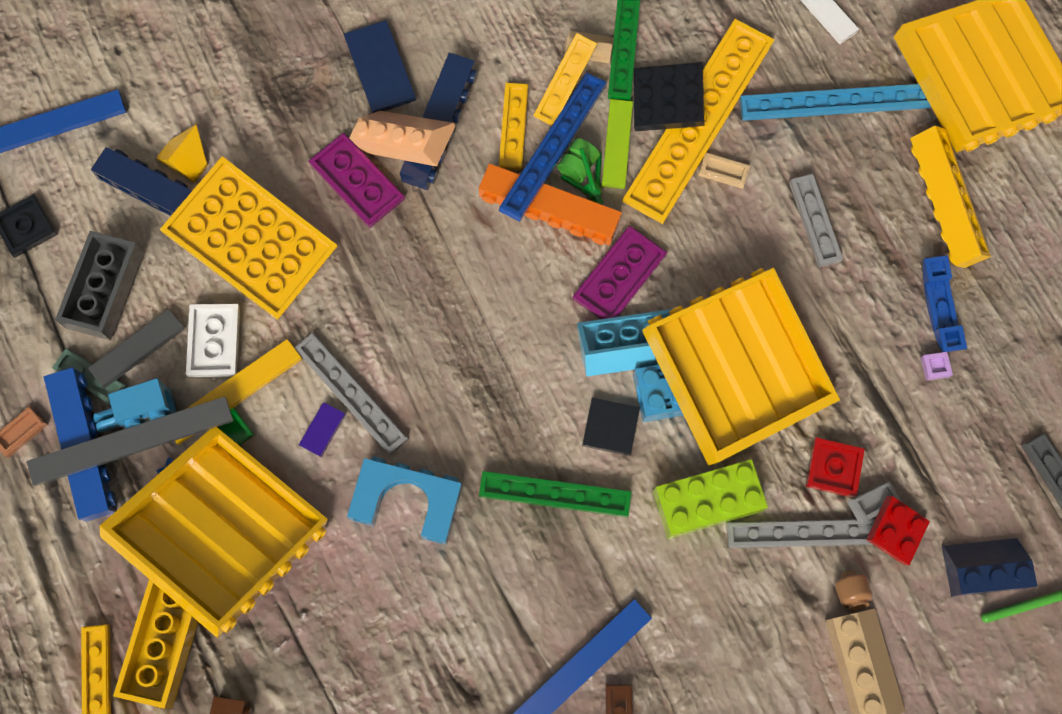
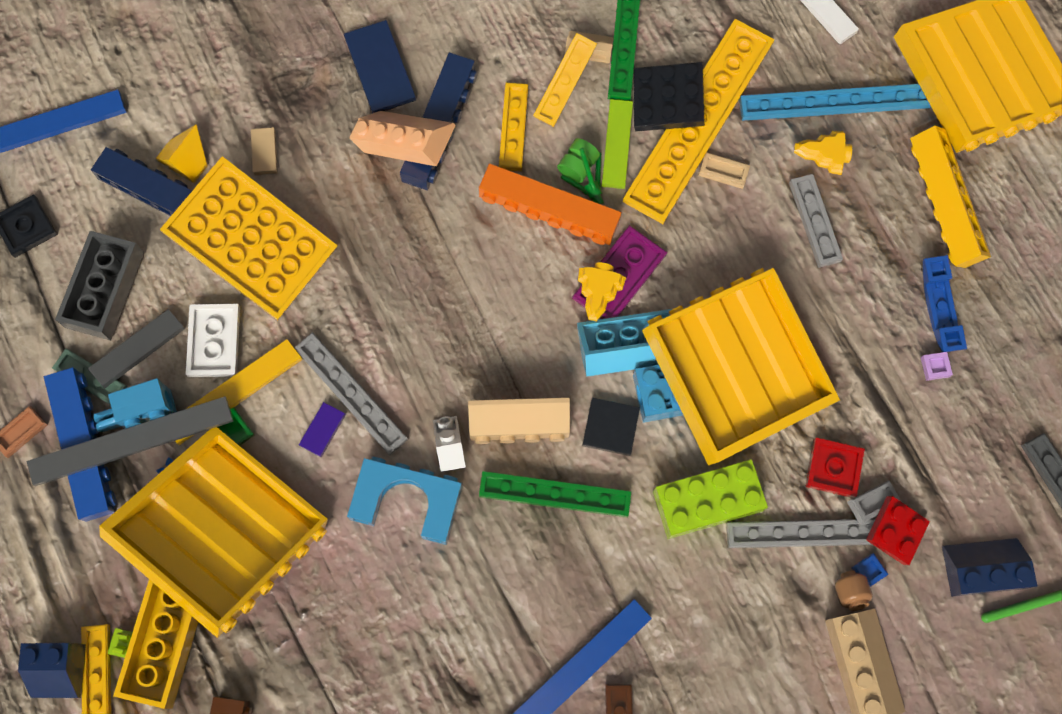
(52, 669): none -> dark blue slope
(120, 642): none -> lime tile
(264, 151): none -> tan tile
(356, 180): magenta tile -> none
(448, 443): none -> white slope
(519, 420): none -> tan slope
(552, 147): blue tile -> none
(599, 287): none -> yellow rock
(826, 151): none -> yellow rock
(871, 569): none -> blue tile

